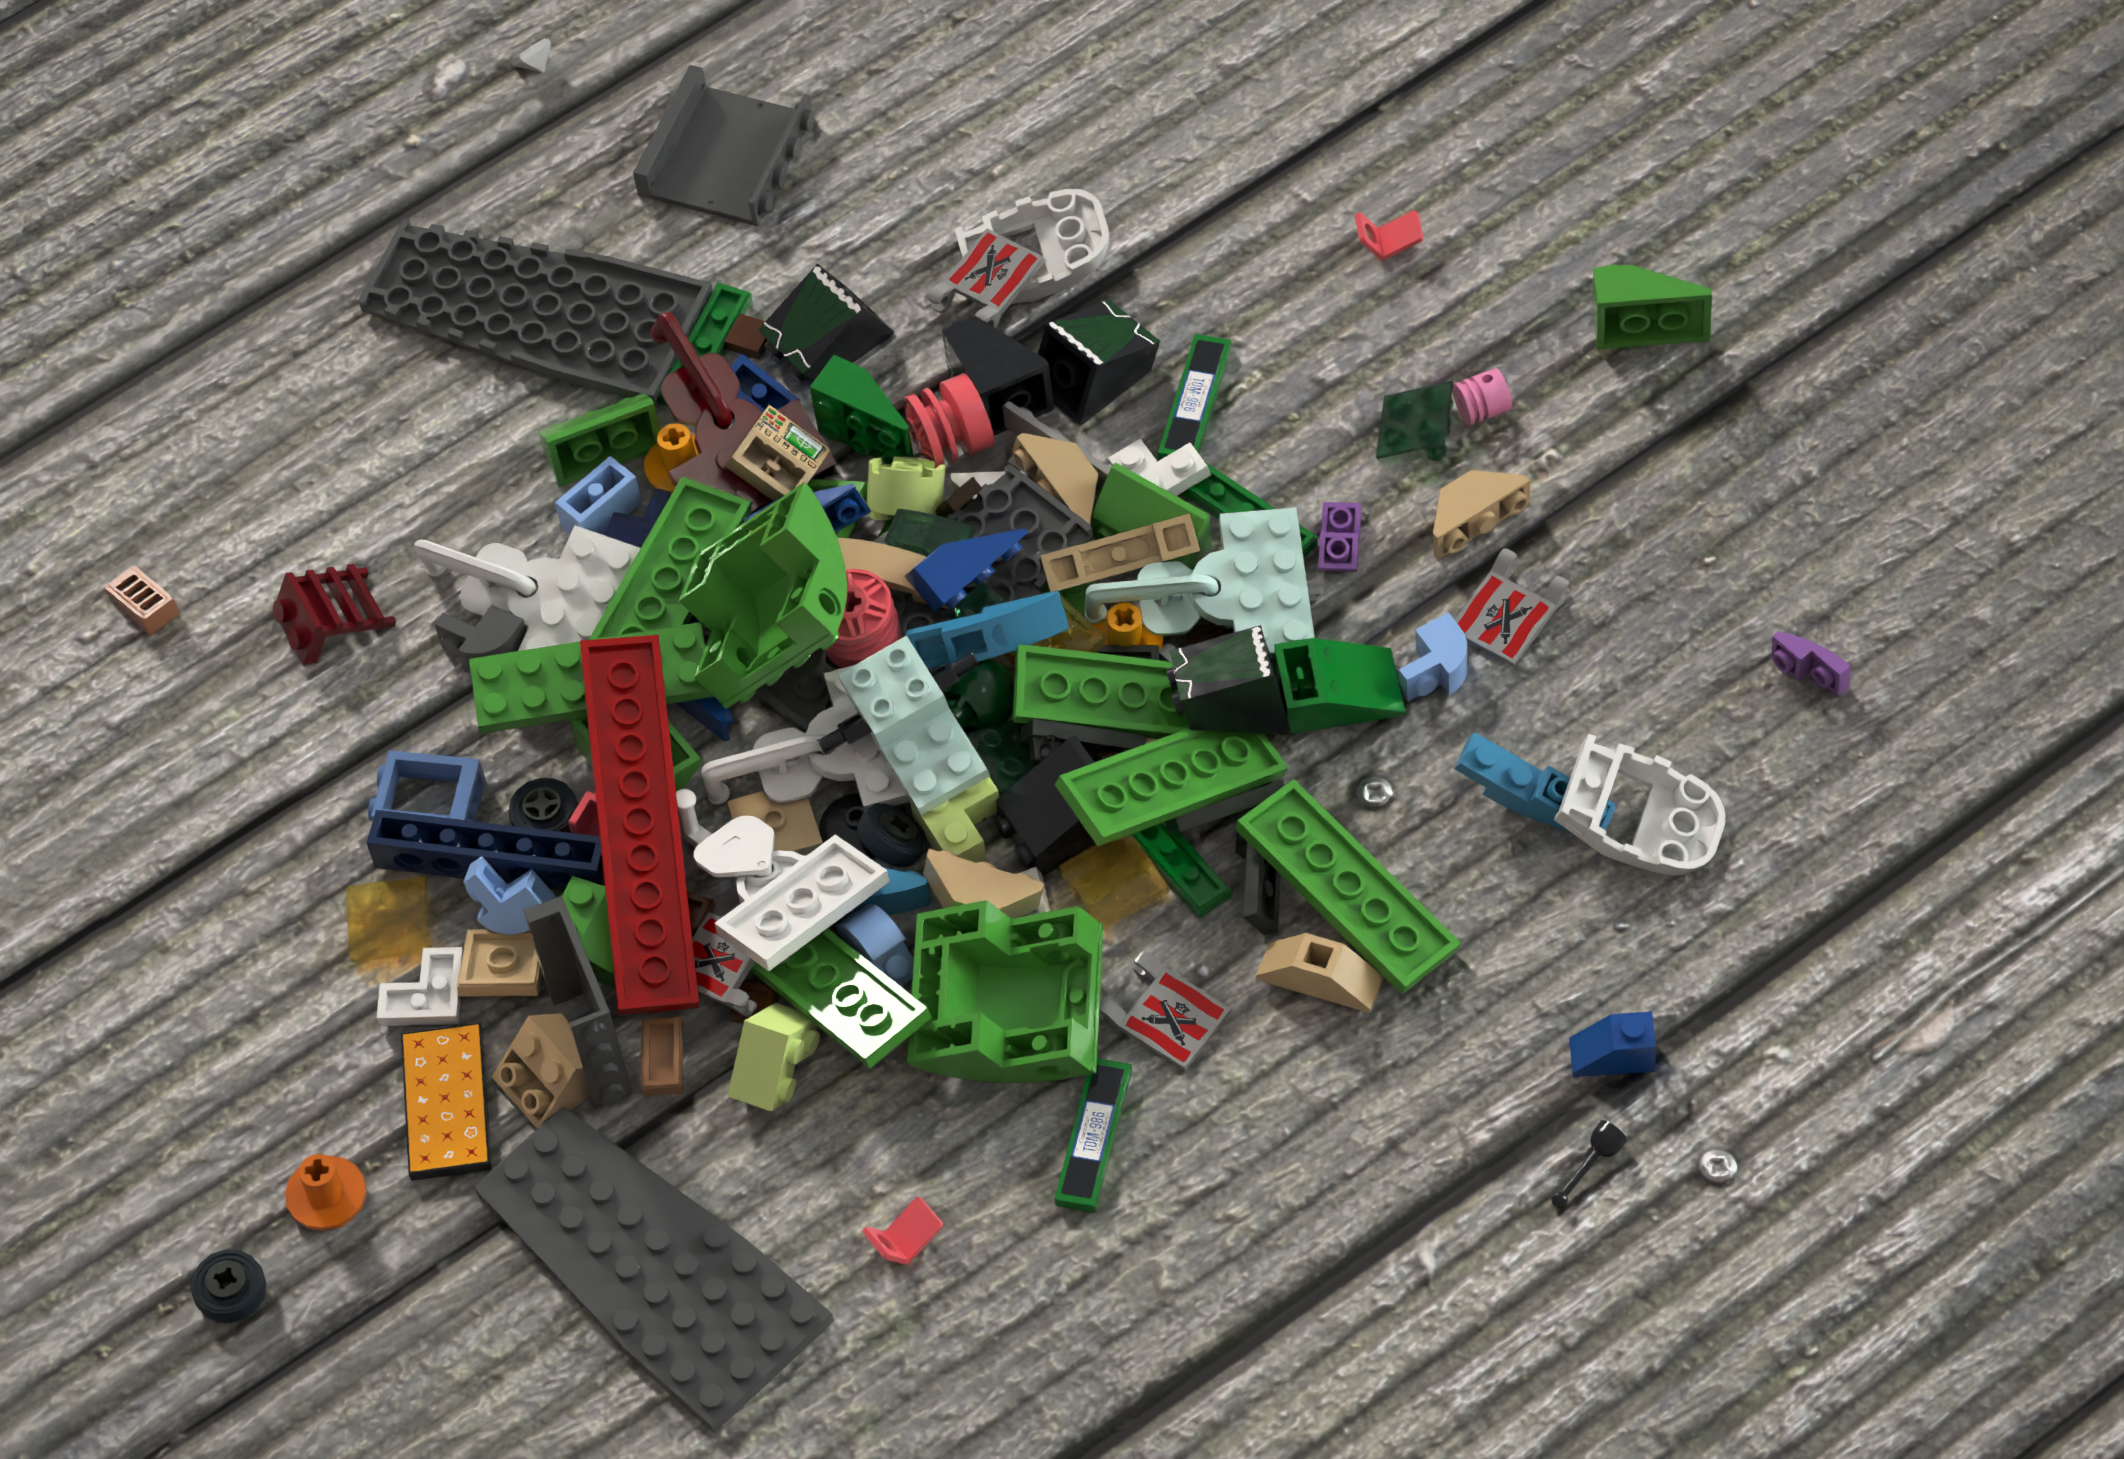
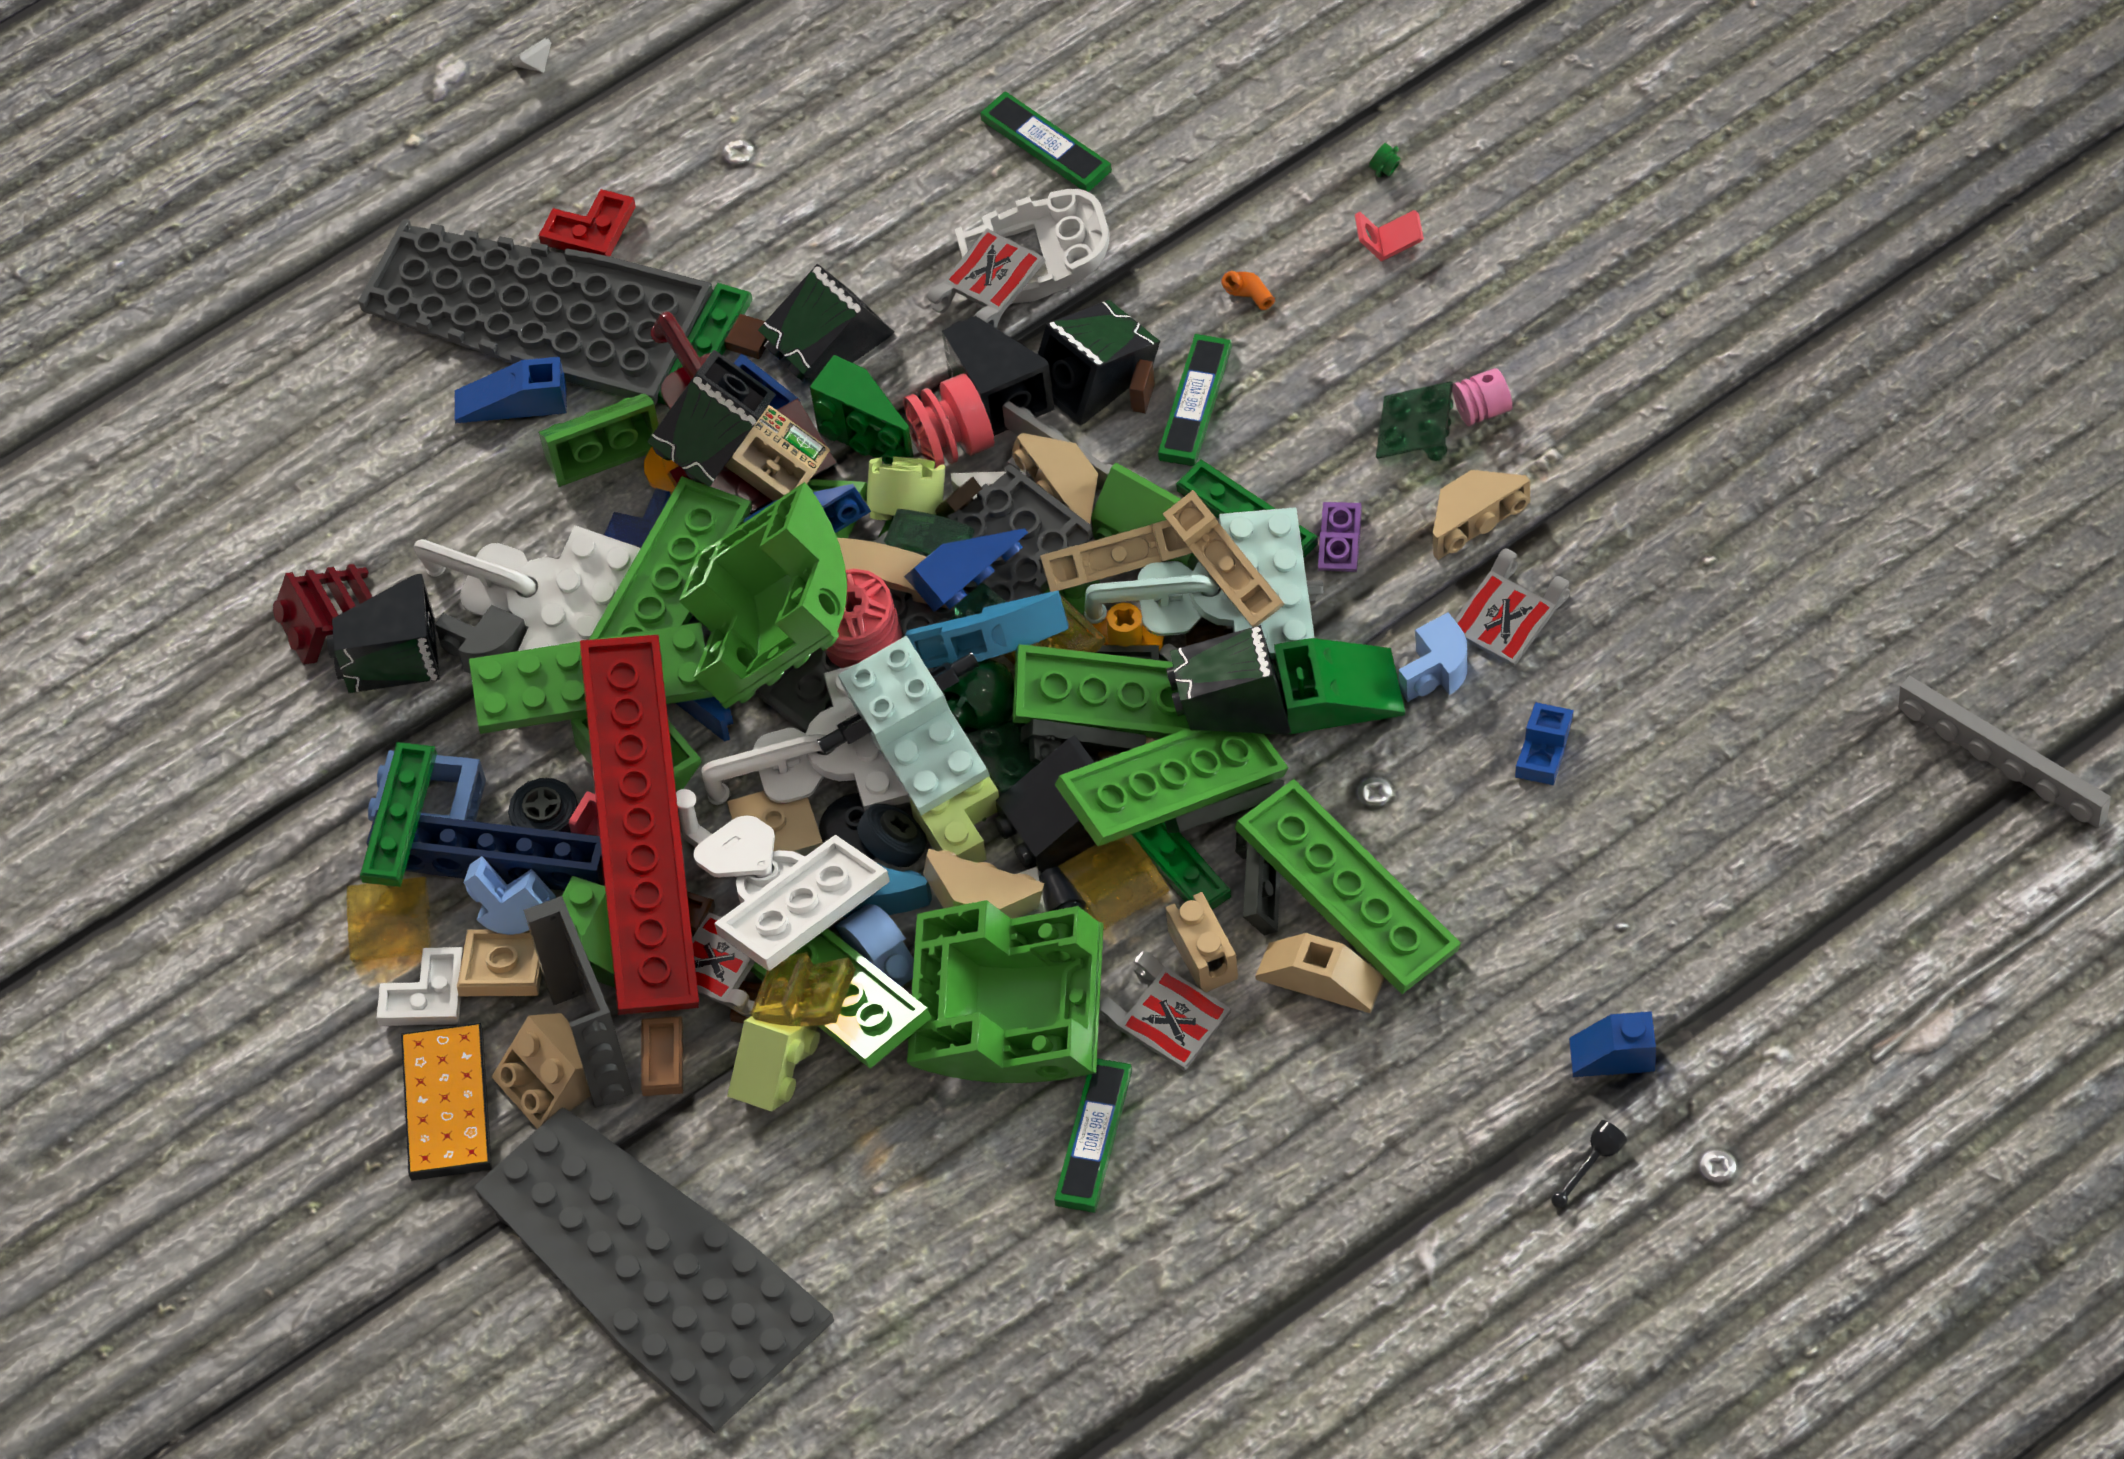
(155, 616): nougat slope -> none
(236, 1299): black wheel -> none
(325, 1192): orange piece -> none
(387, 639): none -> black slope
(398, 814): none -> green tile
(516, 391): none -> blue slope
(591, 233): none -> red plate
(598, 496): light blue brick -> none
(710, 418): none -> slope
(721, 150): dark grey panel -> none
(803, 992): none -> clear yellow slope
(907, 1234): coral bracket -> none
(1046, 142): none -> tile
(1059, 891): none -> black cone
(1142, 386): none -> reddish brown tile
(1173, 473): white plate -> none
(1201, 941): none -> tan brick
(1223, 559): none -> tan slope
(1248, 285): none -> orange arm
(1385, 160): none -> green plate
(1517, 782): dark azure slope -> none
(1544, 743): none -> blue slope
(1647, 308): bright green slope -> none
(1678, 820): white slope -> none
(1801, 657): medium lavender slope -> none
(2004, 752): none -> light grey plate

